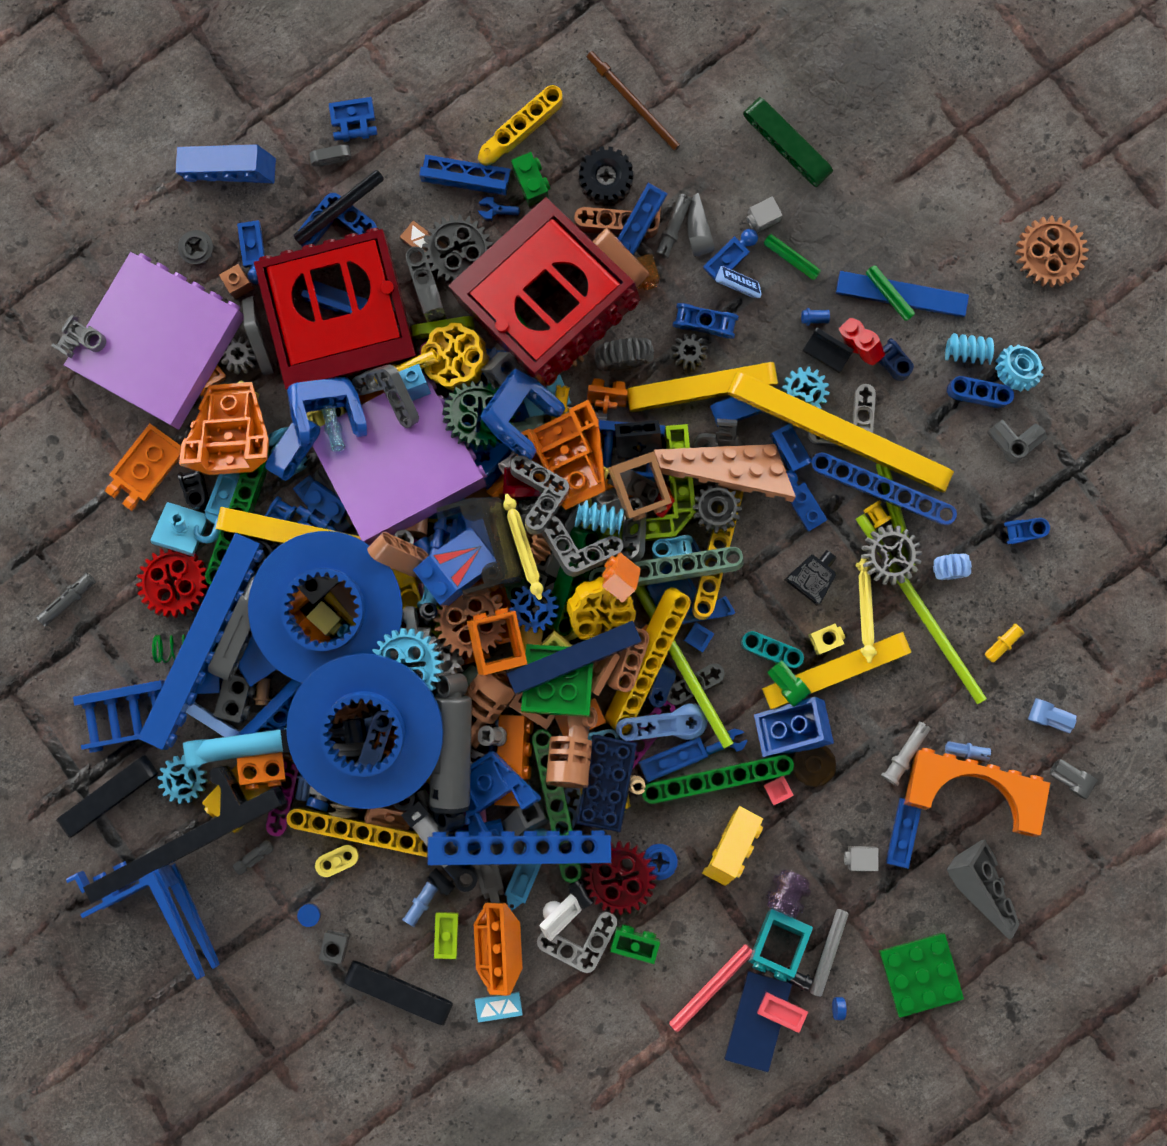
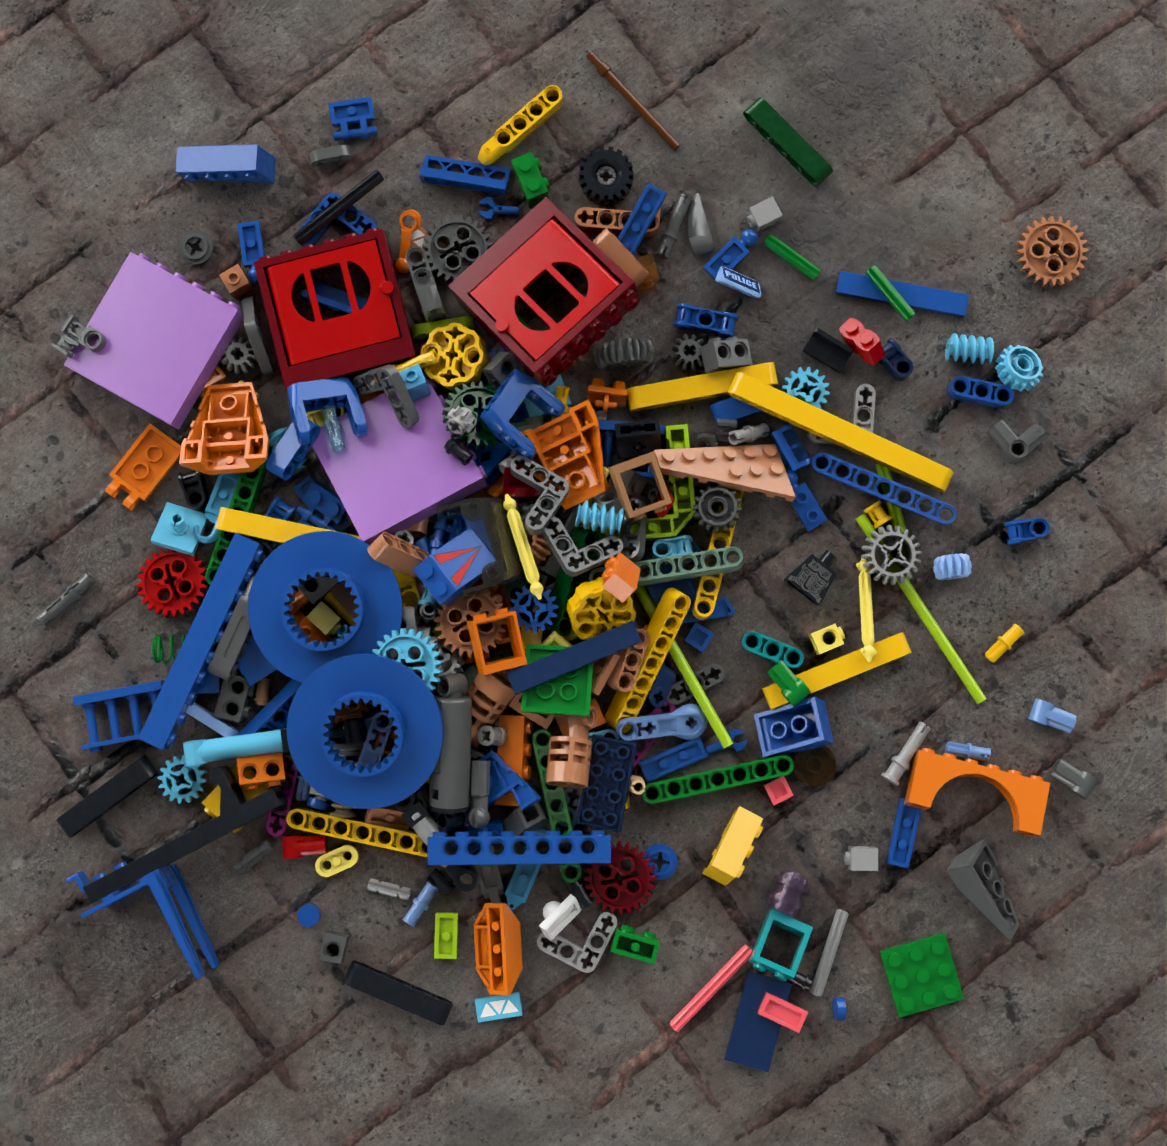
(297, 845): none -> red piece
(389, 889): none -> light grey axle
(406, 239): none -> orange piece
(458, 451): none -> black pin
(460, 420): none -> light grey gear
(479, 792): none -> dark grey piece
(725, 354): none -> dark grey brick
(748, 434): none -> light grey pin
(815, 316): blue pin -> none

